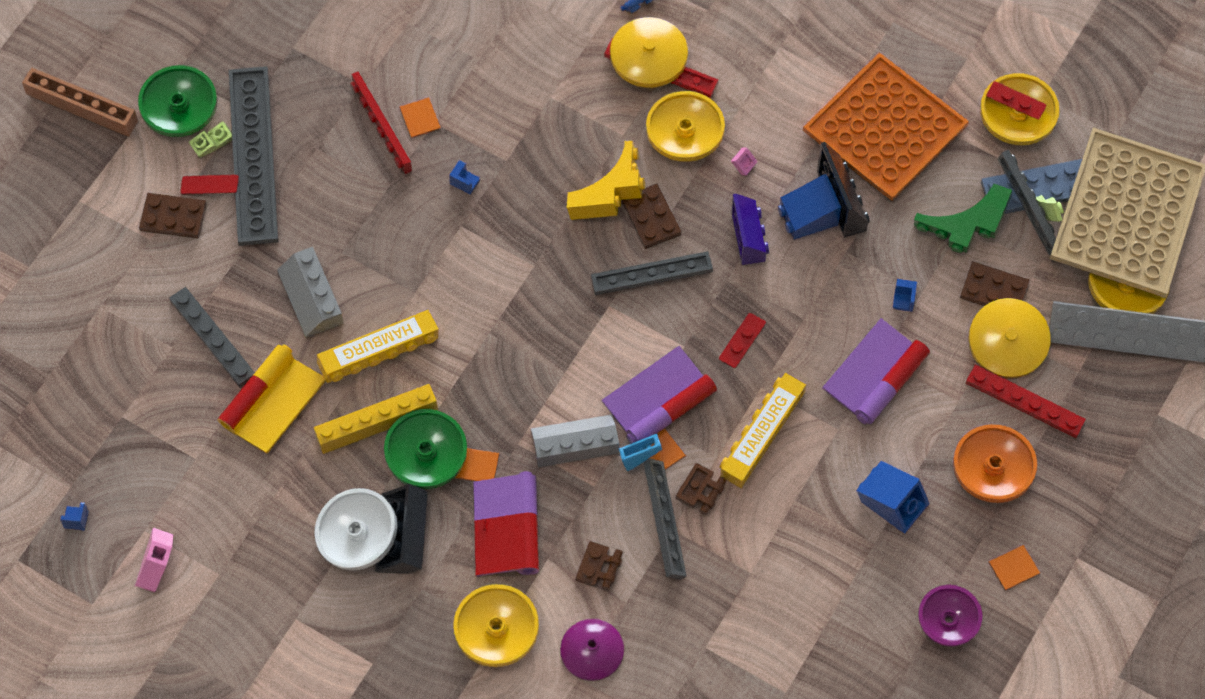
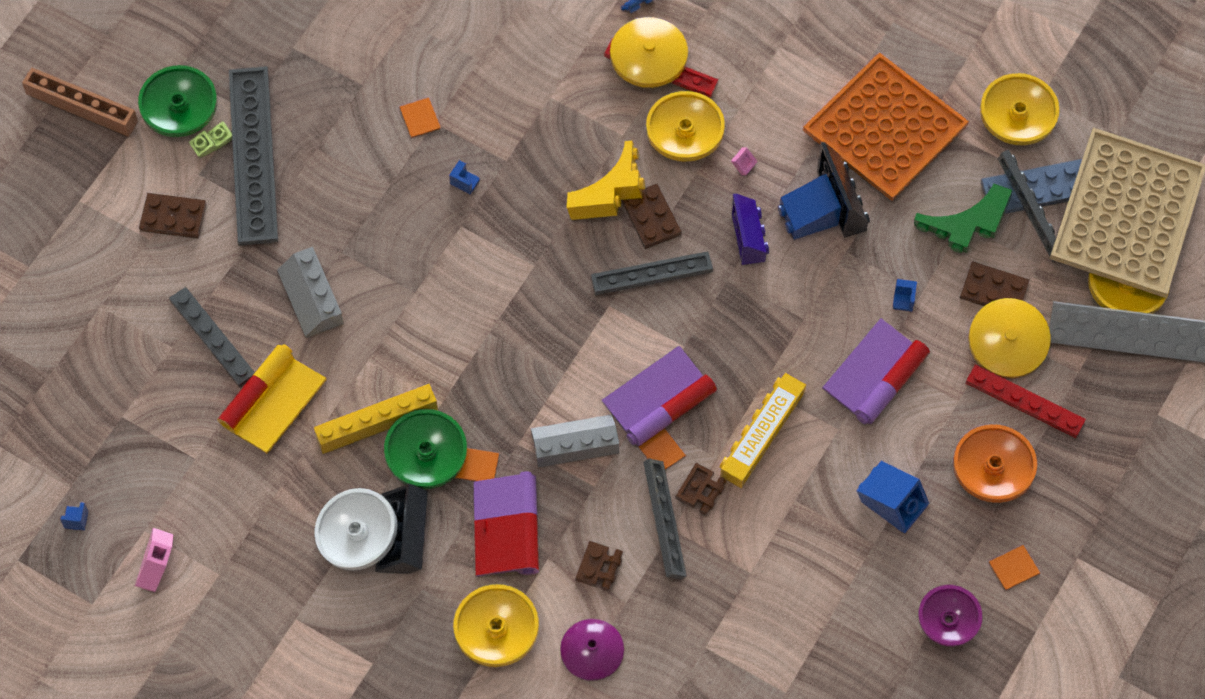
(209, 184): red piece -> none
(377, 346): yellow brick -> none
(383, 127): red plate -> none
(639, 451): dark azure slope -> none
(742, 340): red piece -> none
(1016, 100): red piece -> none
(1051, 208): yellowish green slope -> none

